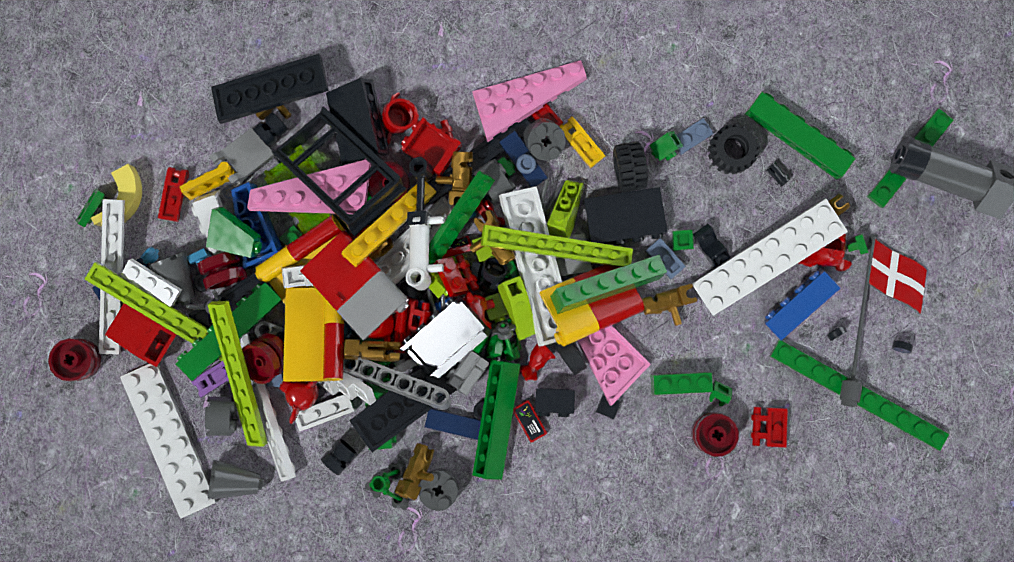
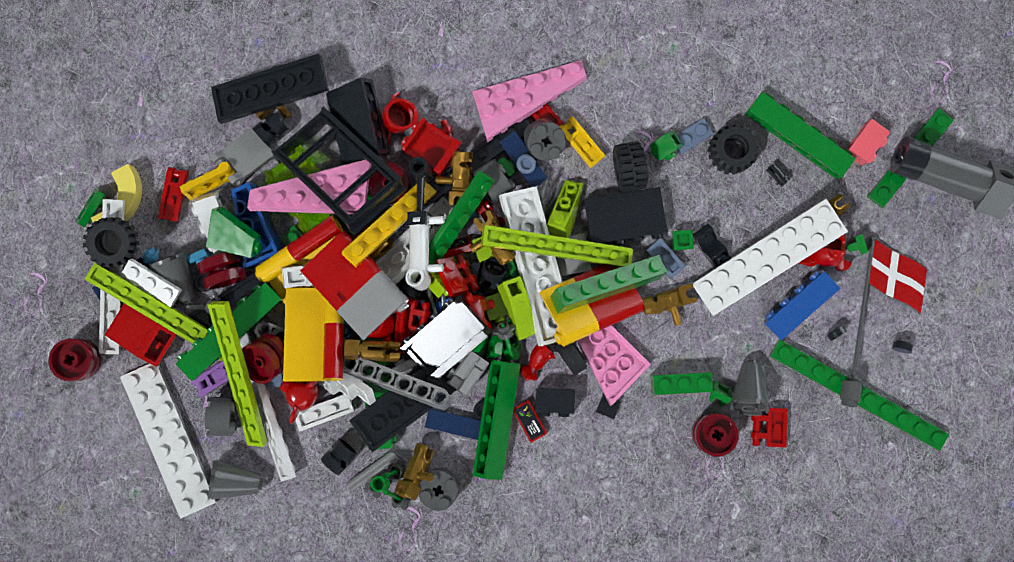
(96, 249): none -> black tyre
(371, 471): none -> light grey axle
(750, 391): none -> dark grey cone
(867, 142): none -> coral brick

